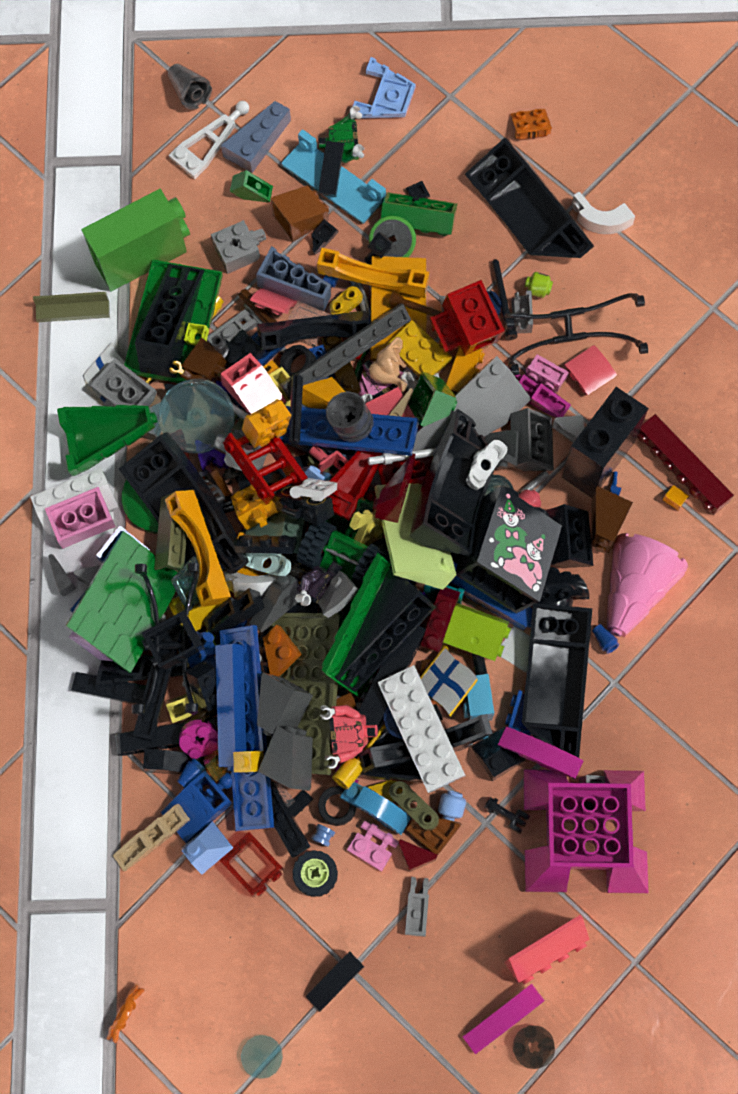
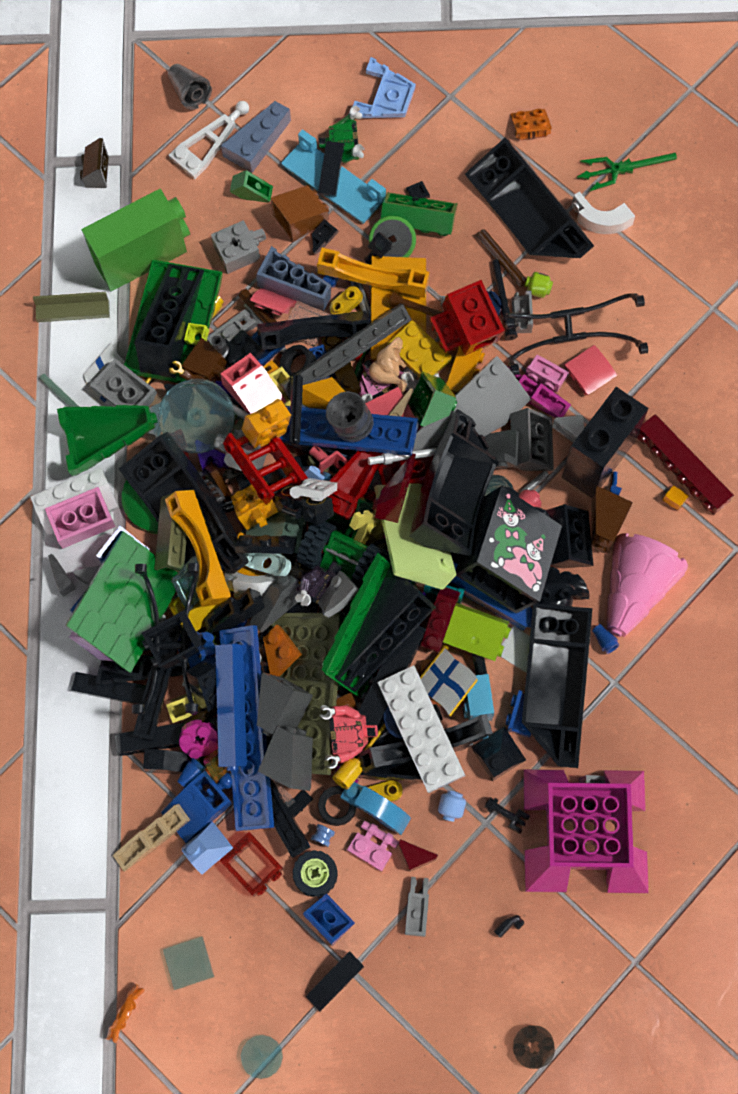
(59, 392): none -> sand green bar
(95, 165): none -> dark brown slope
(188, 963): none -> clear light blue tile
(247, 761): yellow brick -> none
(328, 919): none -> blue slope
(418, 813): olive plate -> none
(436, 838): dark orange wing -> none
(493, 453): white piece -> none
(501, 256): none -> reddish brown axle
(503, 1018): dark pink slope -> none
(507, 923): none -> black arm
(540, 752): dark pink slope -> none
(547, 950): coral slope -> none
(621, 167): none -> green piece

